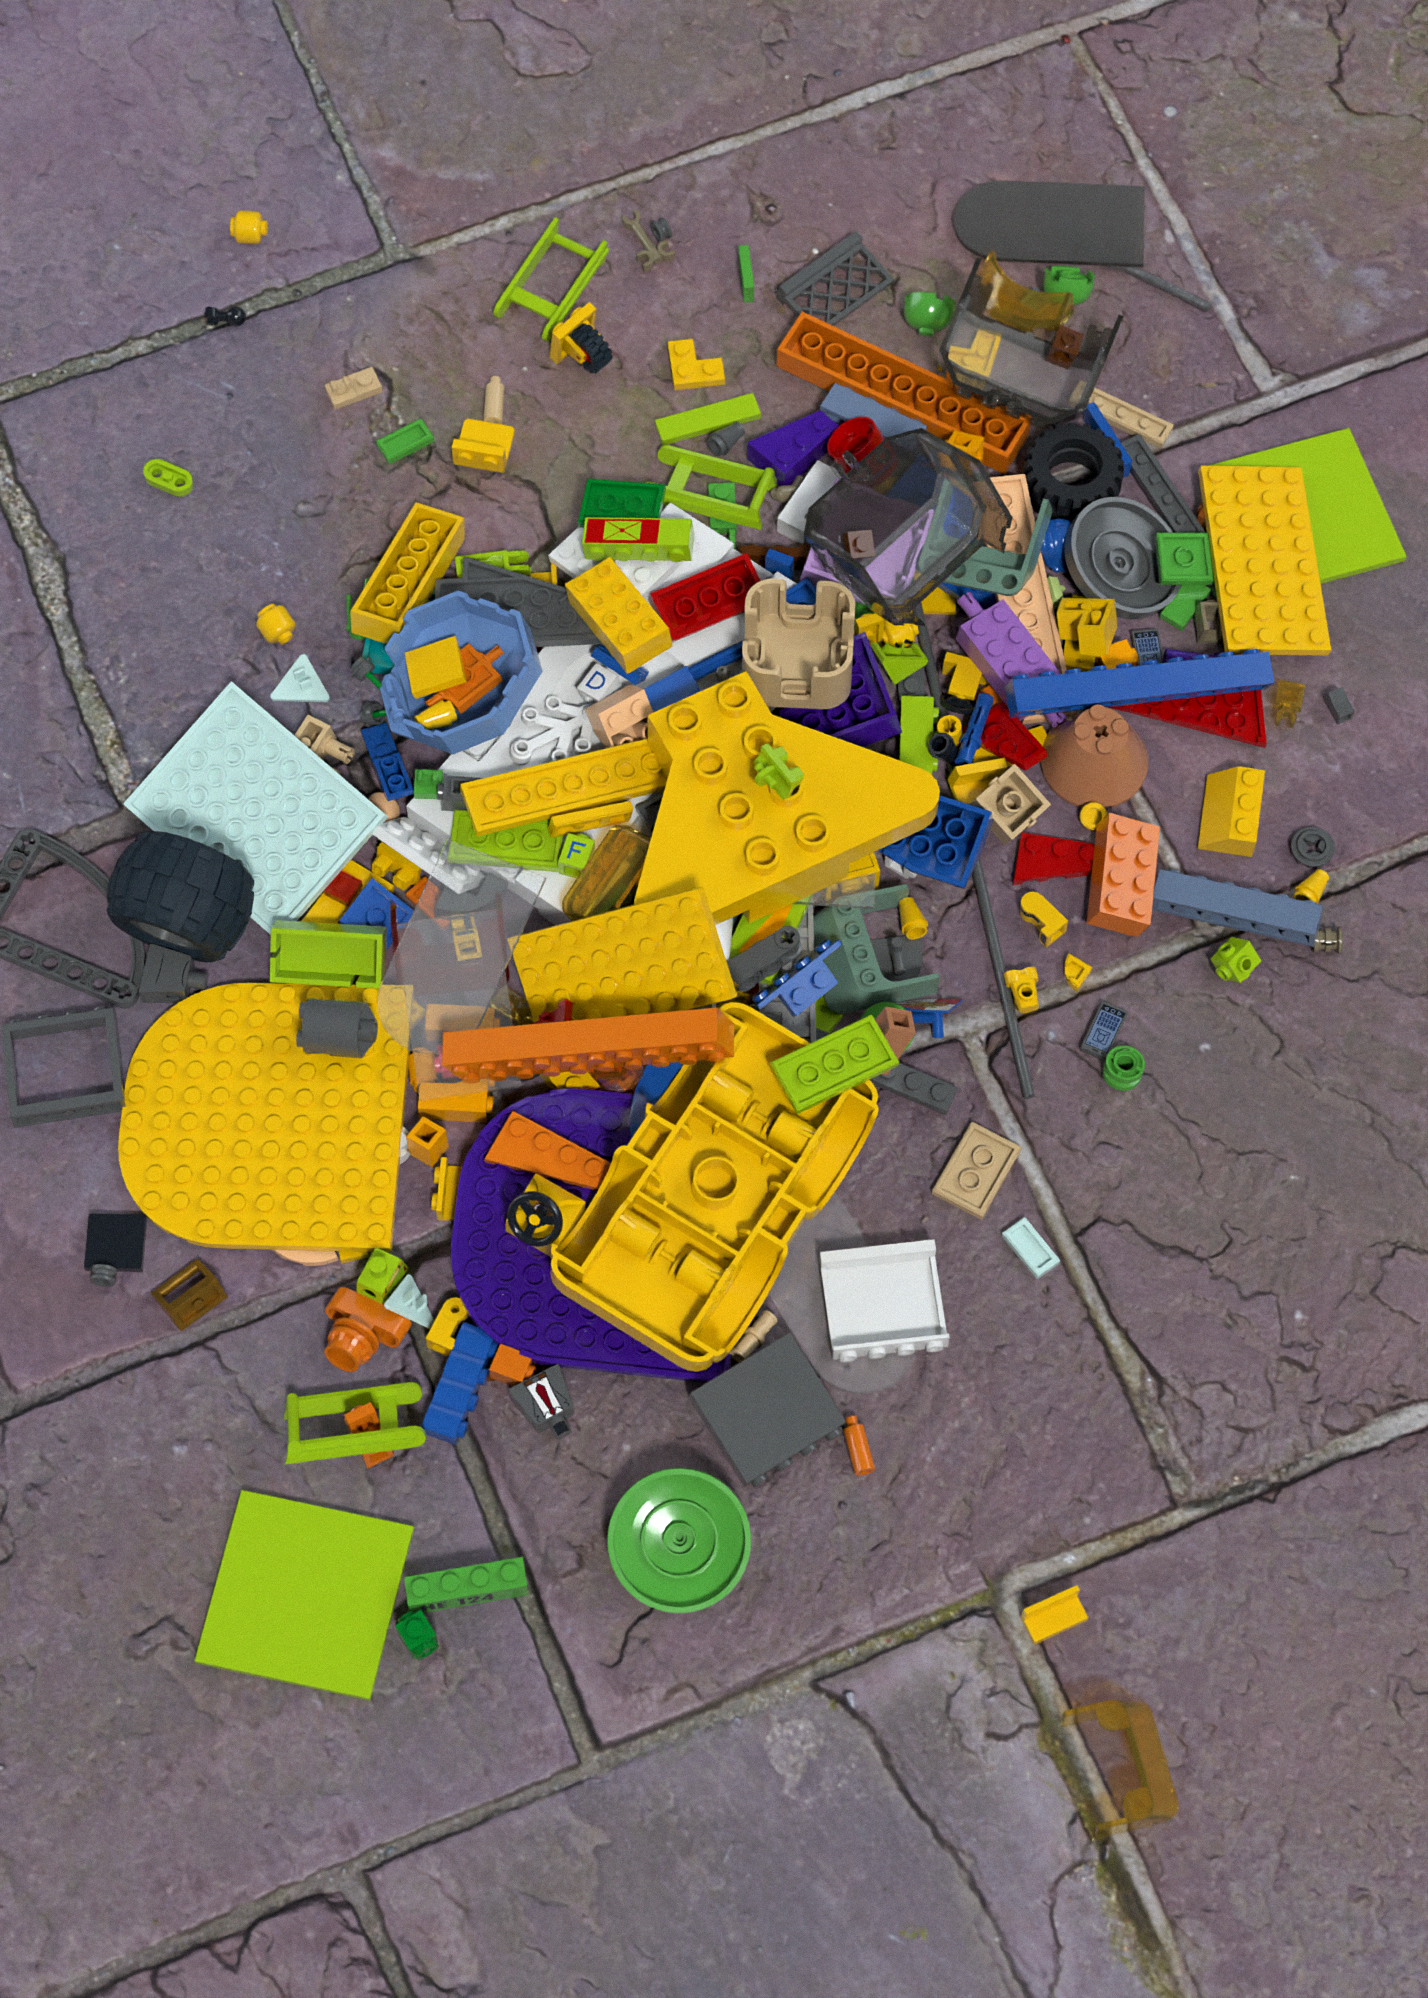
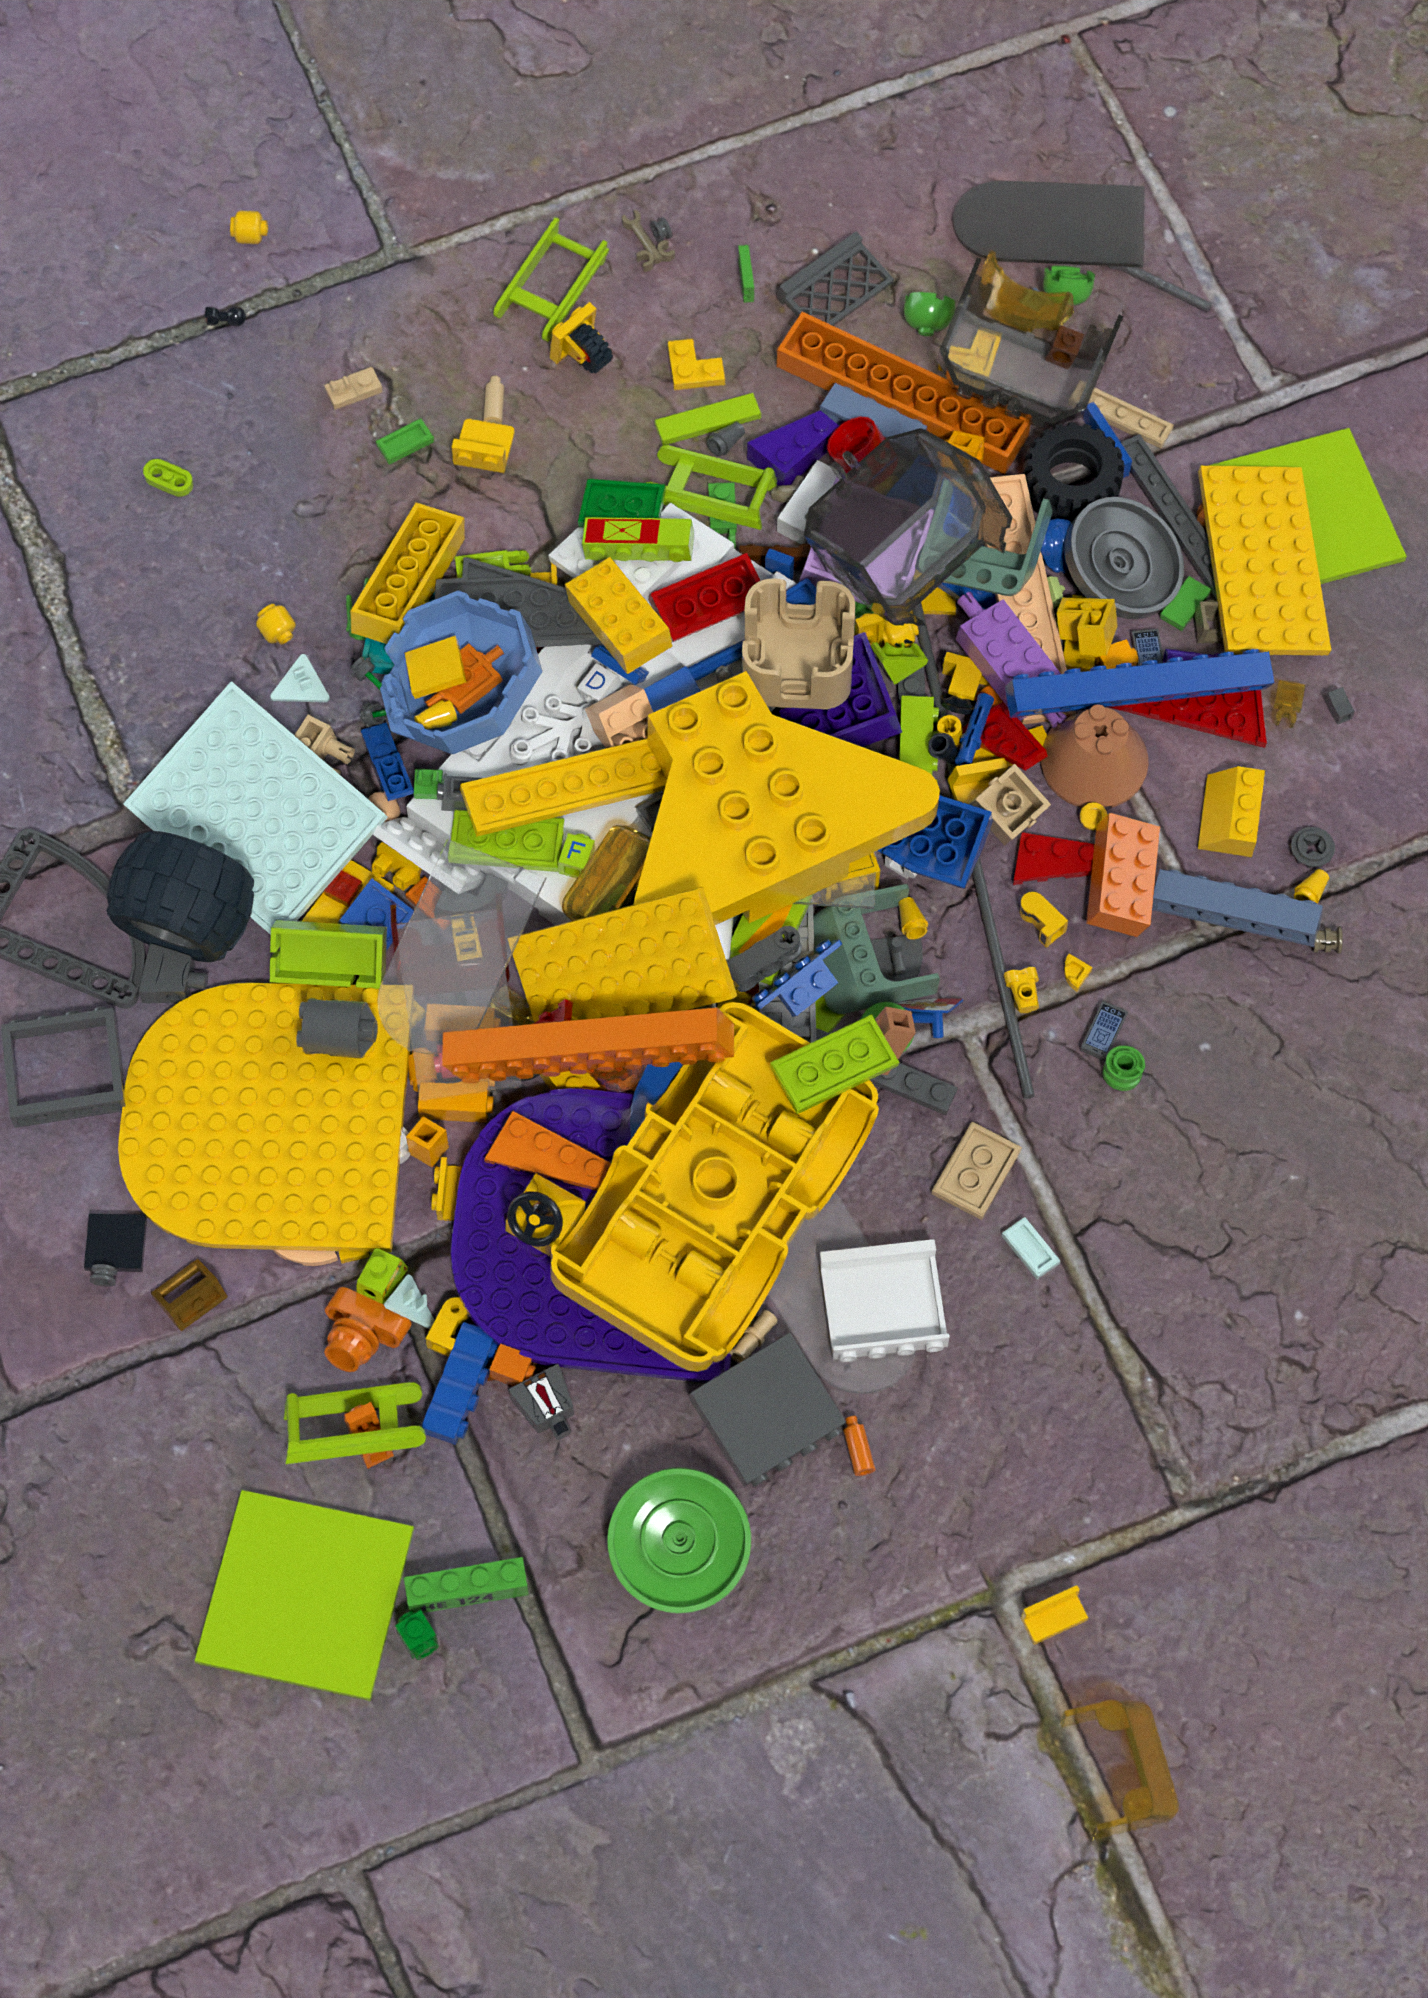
(590, 819): yellow tile -> none
(775, 773): lime hips -> none
(859, 544): plate -> none
(1184, 559): bright green tile -> none
(1235, 960): lime brick -> none

